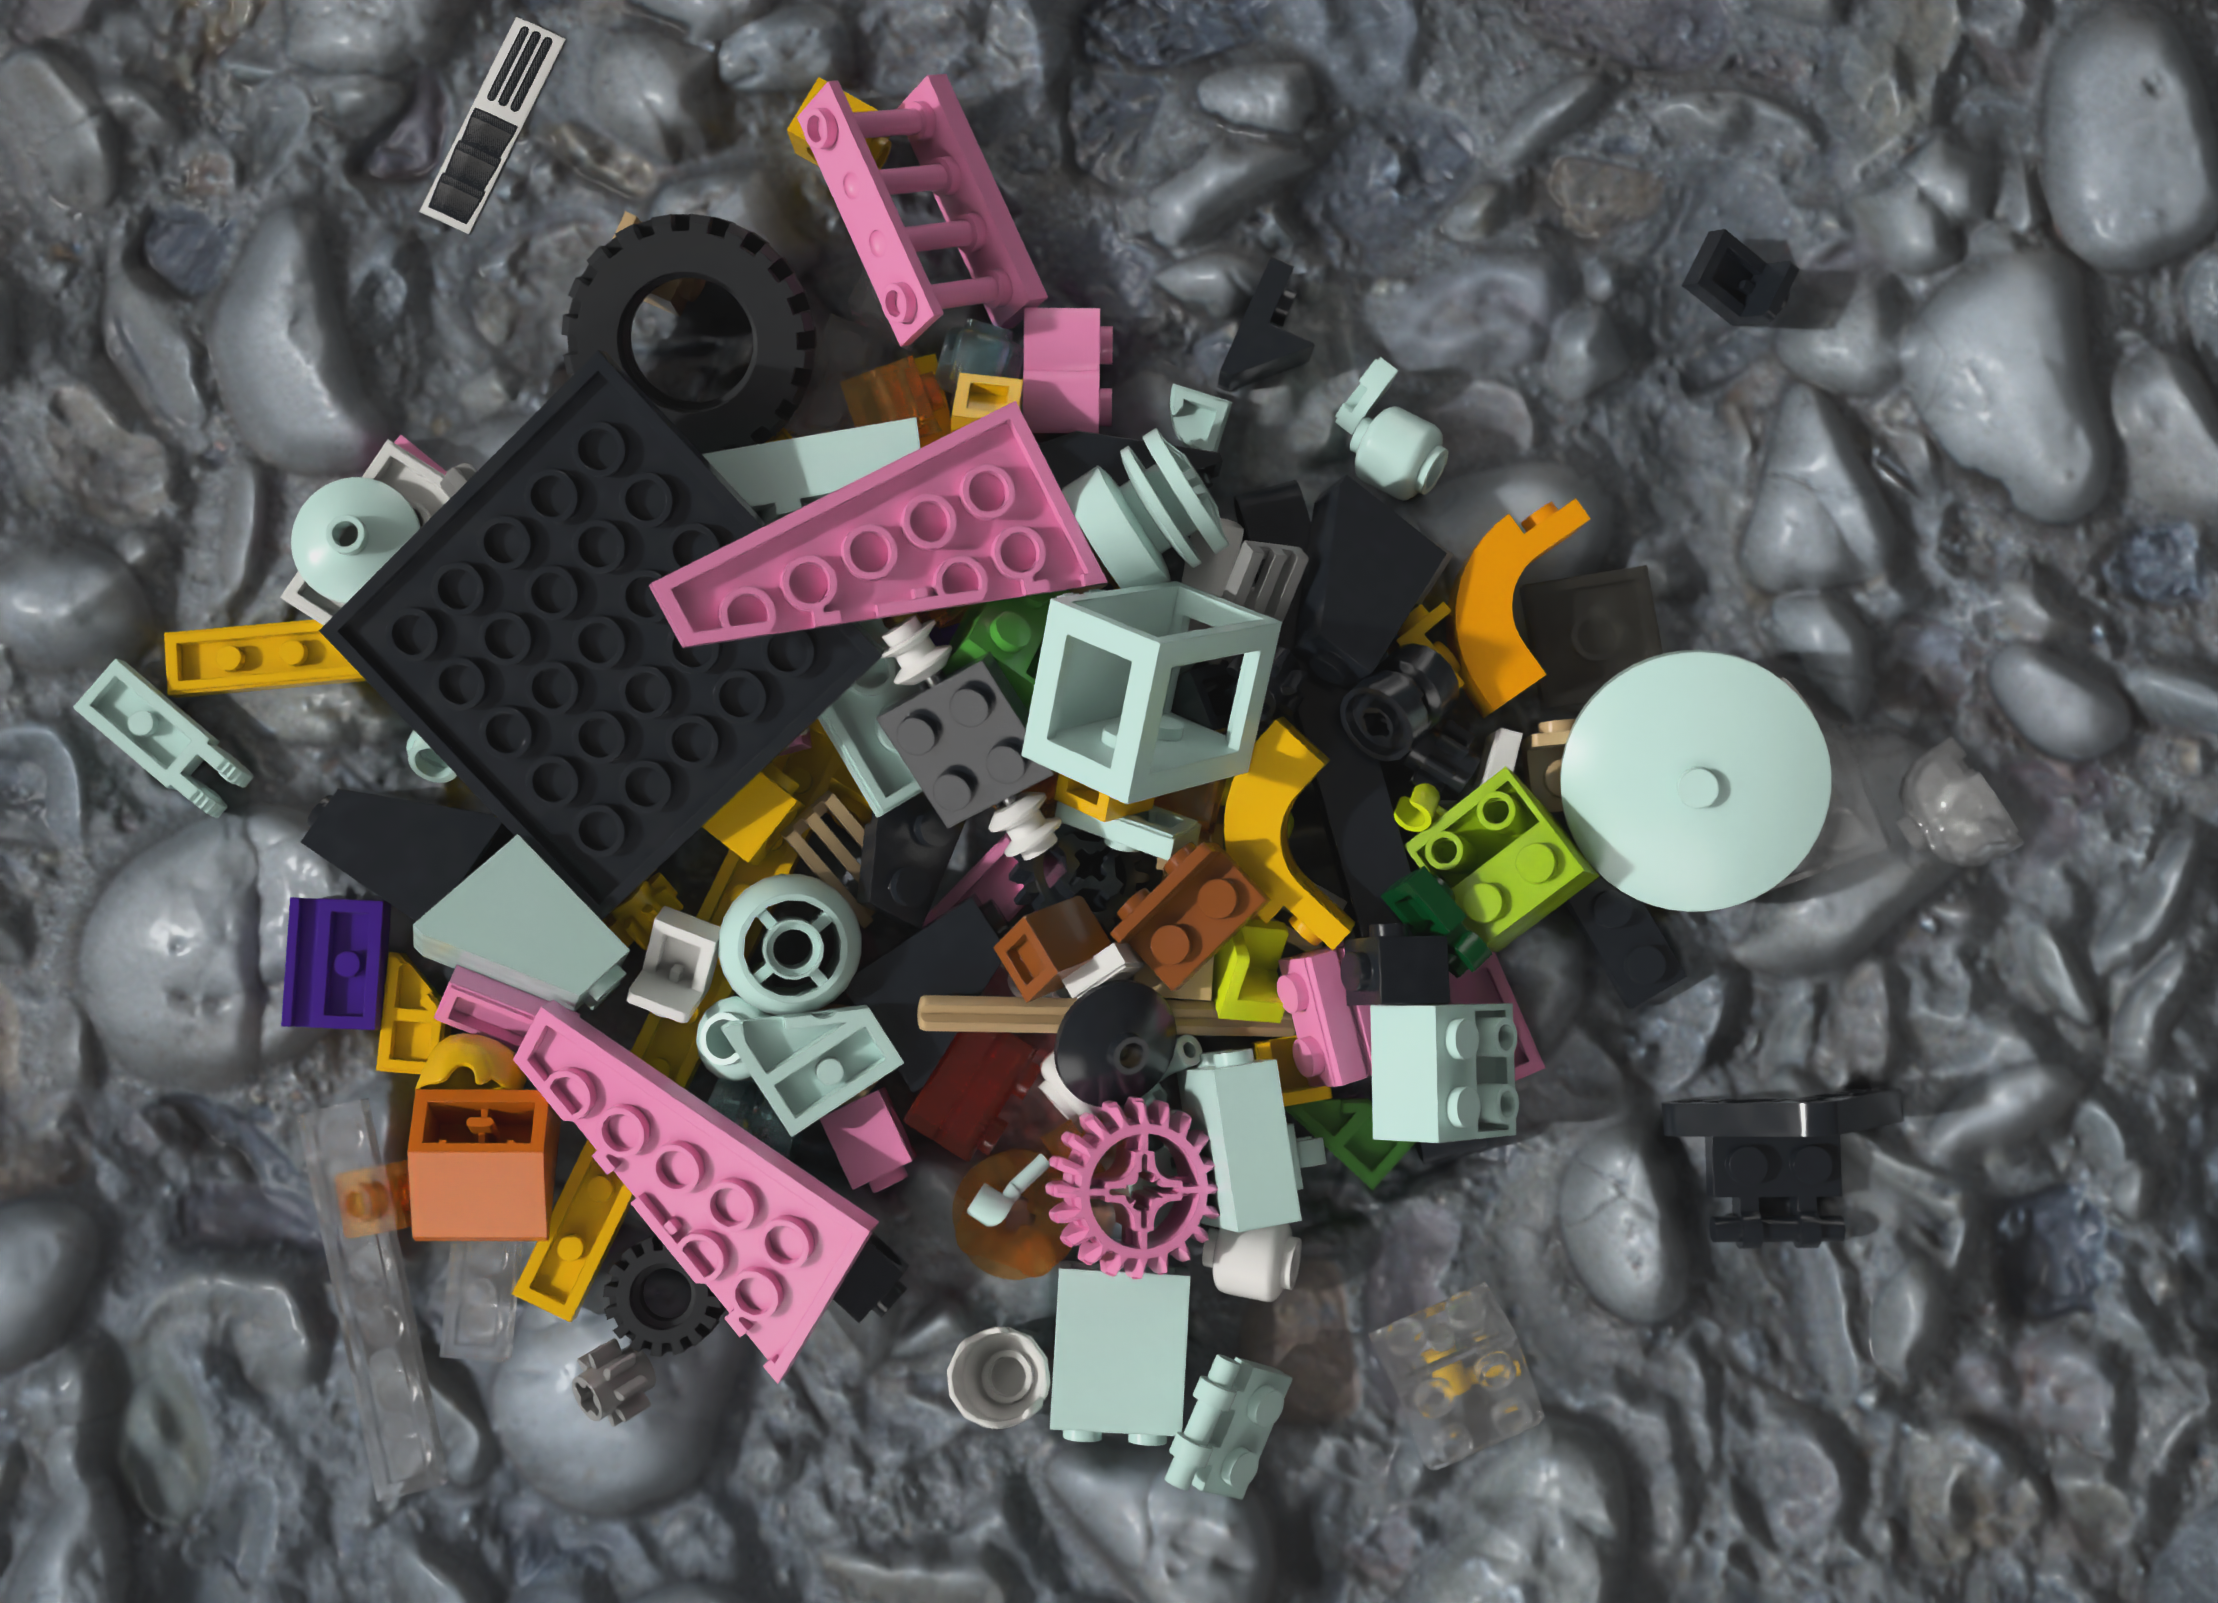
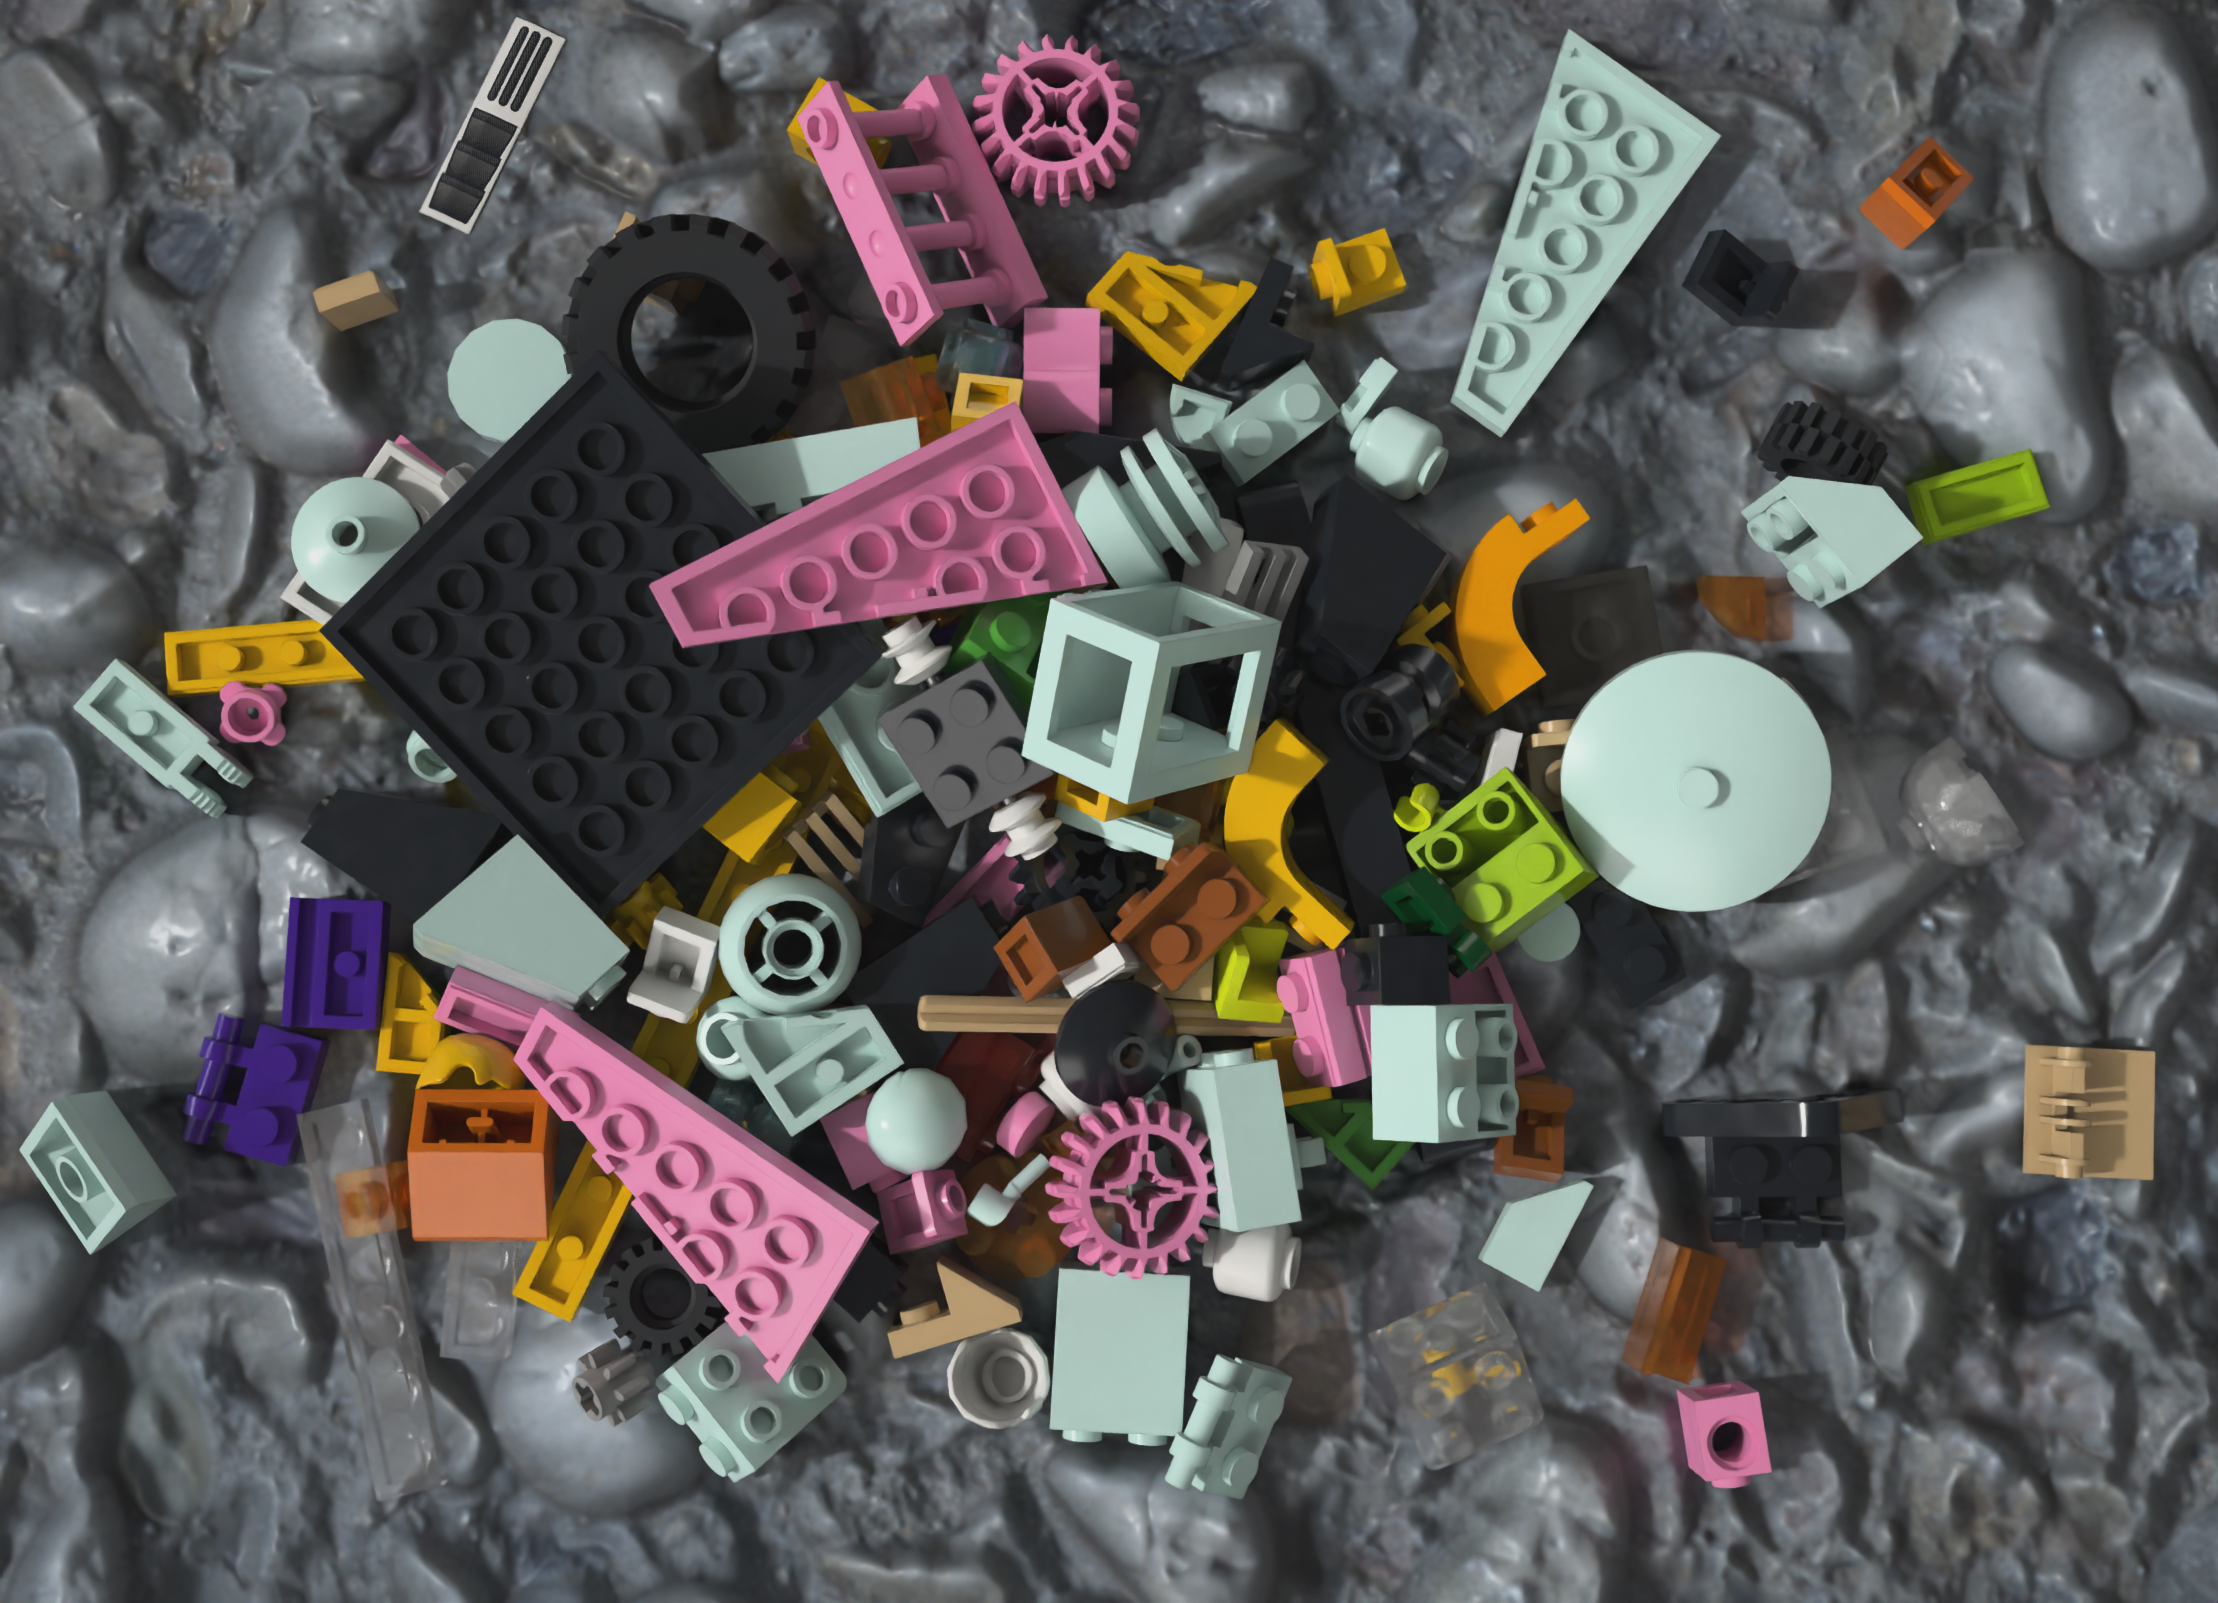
(95, 1167): none -> light aqua slope
(237, 724): none -> bright pink plate
(277, 1087): none -> dark purple plate
(355, 300): none -> tan tile
(505, 376): none -> light aqua tile
(739, 1405): none -> light aqua bracket
(916, 1121): none -> light aqua hair
(923, 1211): none -> bright pink bracket
(972, 1309): none -> tan slope
(1025, 1123): none -> bright pink tile
(1087, 85): none -> bright pink gear
(1168, 309): none -> yellow wing
(1271, 423): none -> light aqua plate
(1355, 272): none -> yellow bracket
(1533, 1232): none -> light aqua tile
(1540, 1131): none -> dark orange bracket
(1552, 936): none -> light aqua tile
(1588, 197): none -> light aqua wing
(1673, 1311): none -> clear orange panel
(1703, 1412): none -> bright pink brick
(1735, 604): none -> clear orange tile
(1821, 446): none -> black tyre
(1829, 534): none -> light aqua slope
(1916, 193): none -> orange slope
(1977, 497): none -> lime tile
(2089, 1112): none -> tan hinge

